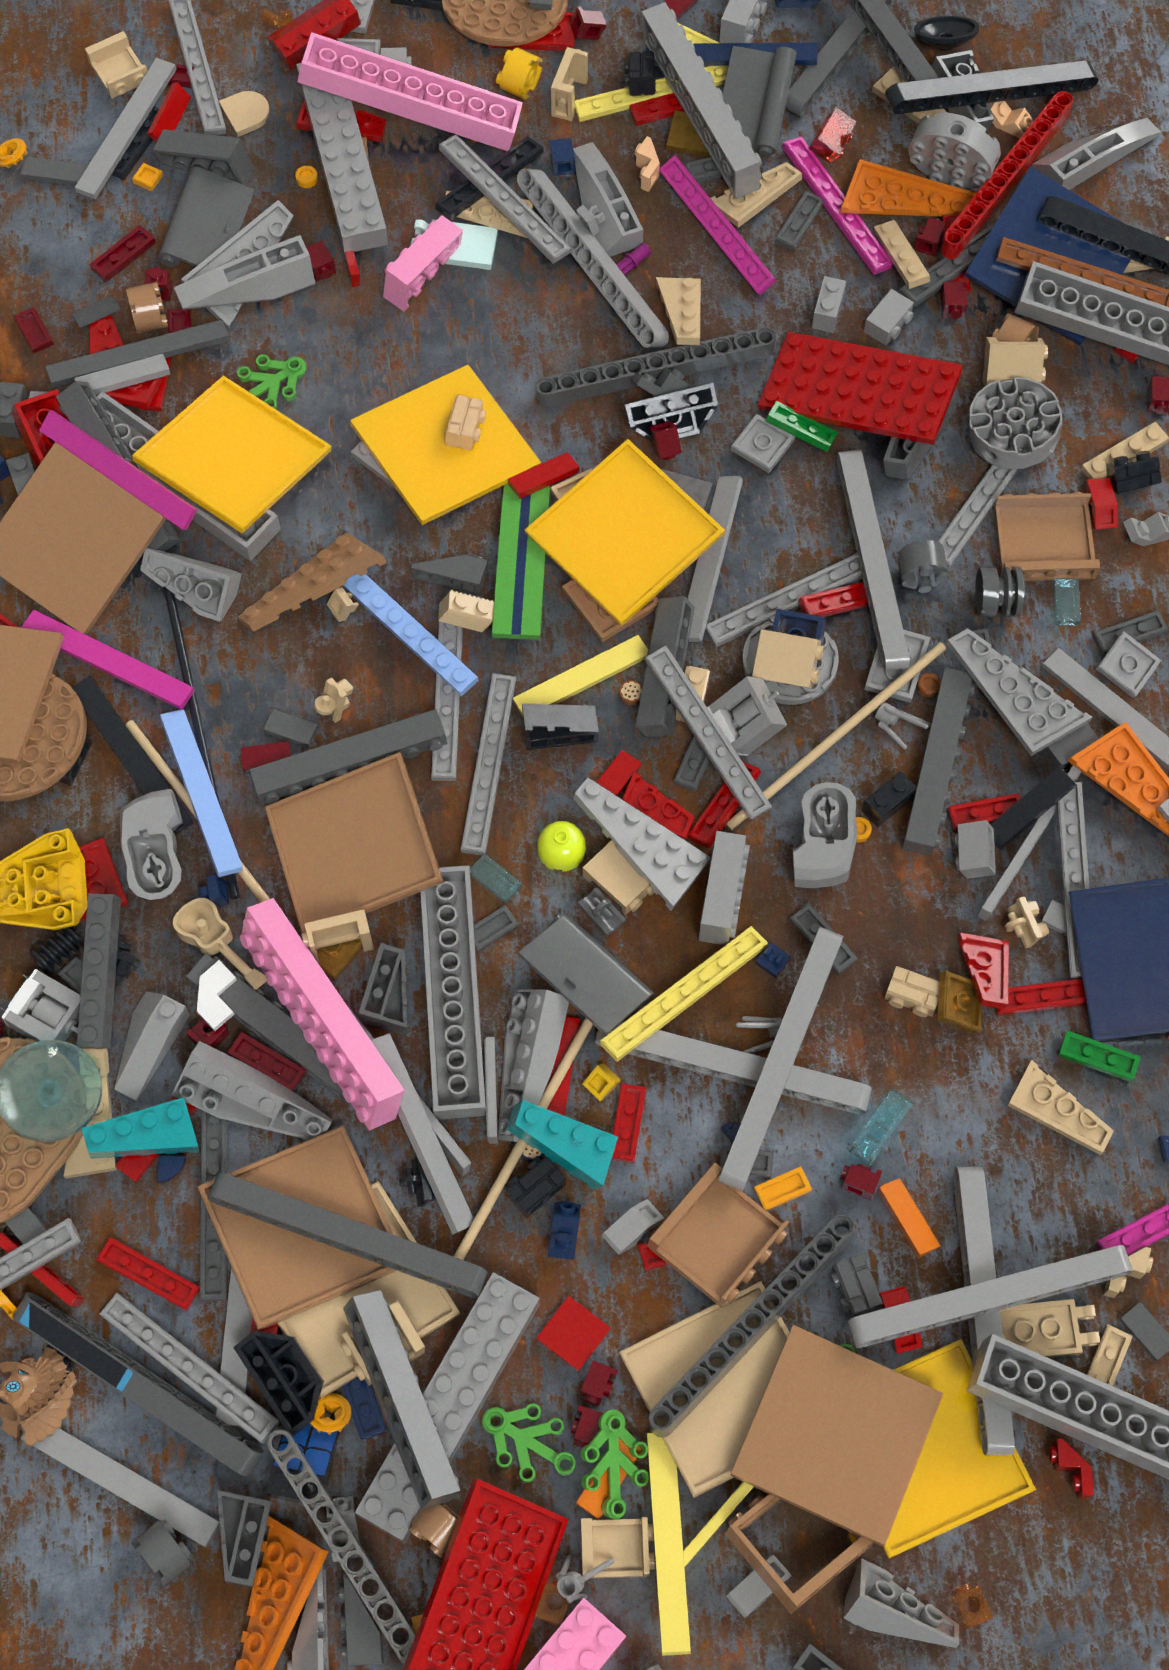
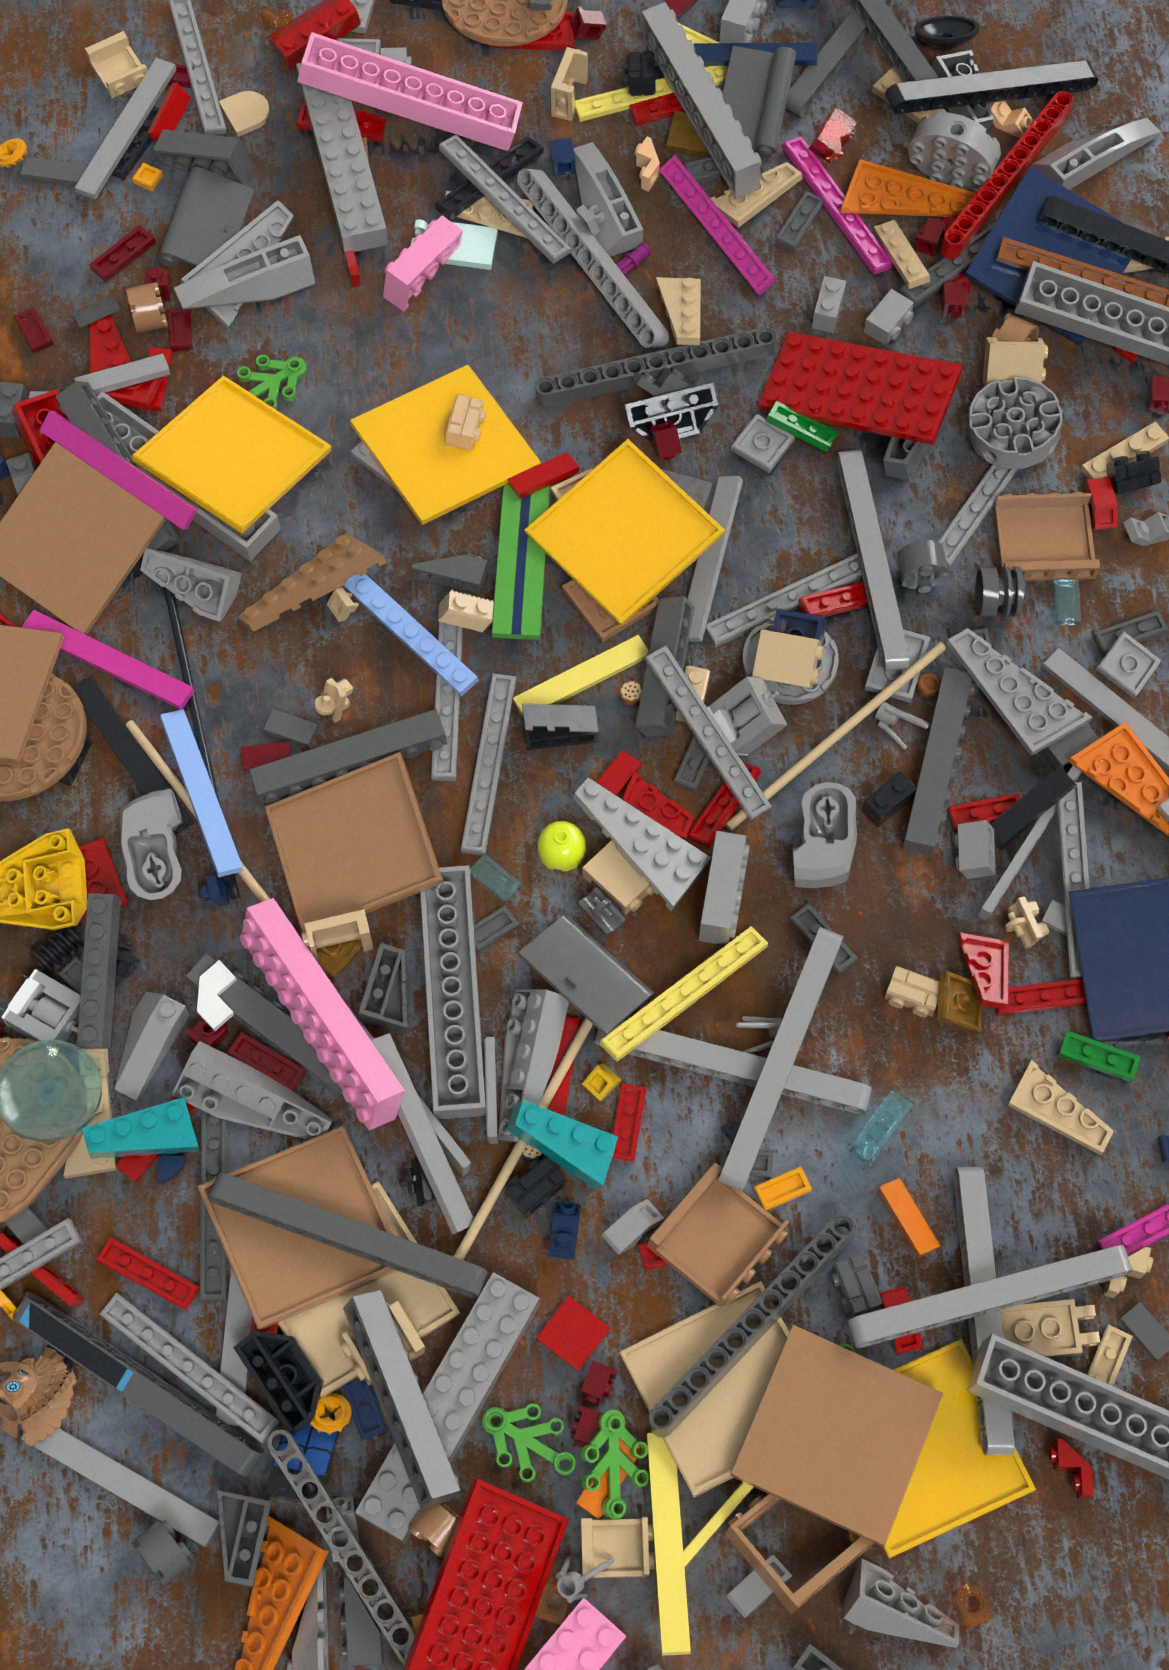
(168, 345): dark grey tile -> none
(202, 926): tan piece -> none
(306, 176): light orange tile -> none
(321, 261): dark red brick -> none
(519, 72): yellow brick -> none
(773, 960): dark blue tile -> none
(860, 1180): dark red brick -> none
(863, 829): light orange tile -> none

